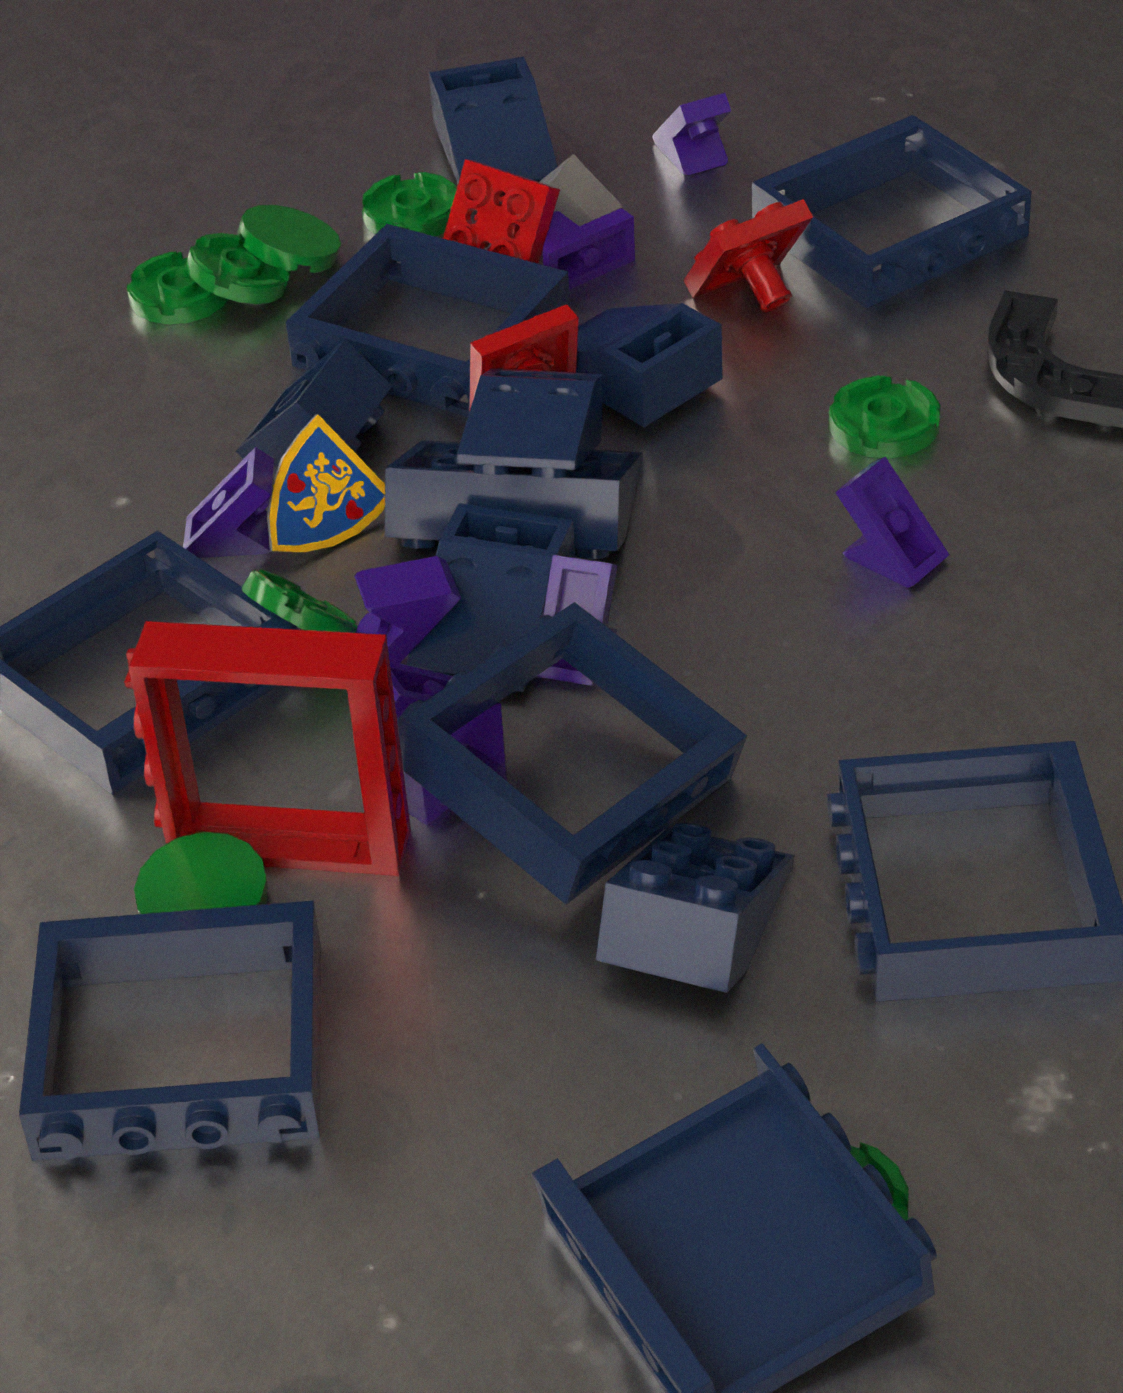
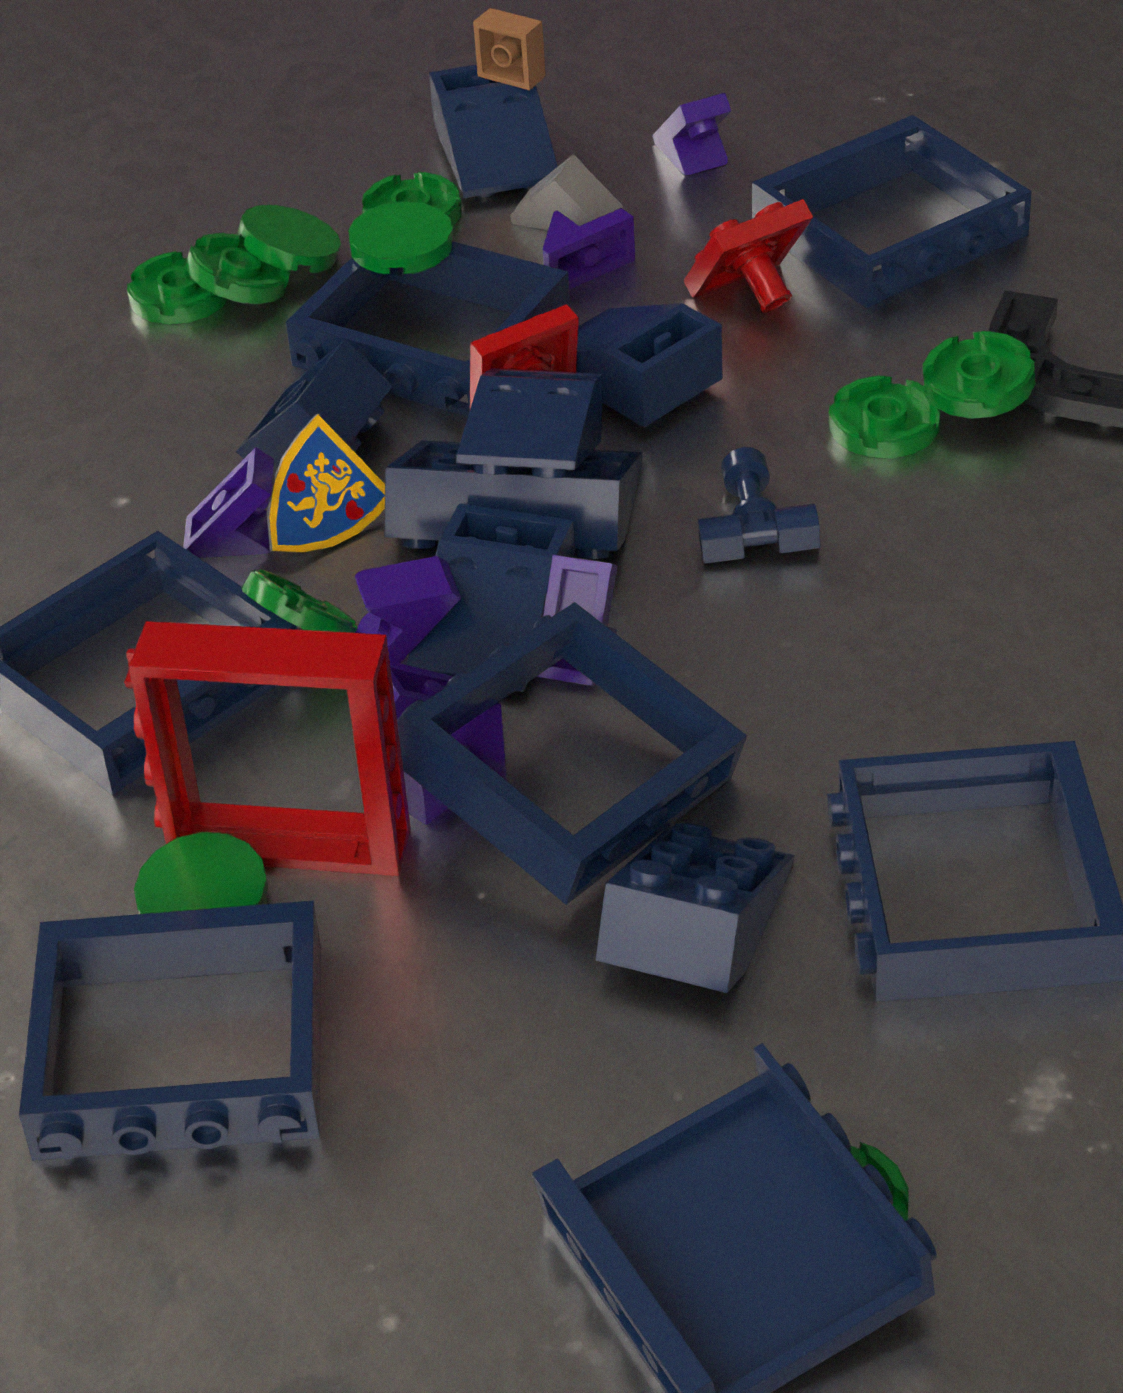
(401, 236): none -> green tile
(509, 48): none -> medium nougat piece
(512, 228): red plate -> none
(755, 518): none -> dark blue bar
(894, 530): dark purple slope -> none
(979, 375): none -> green tile

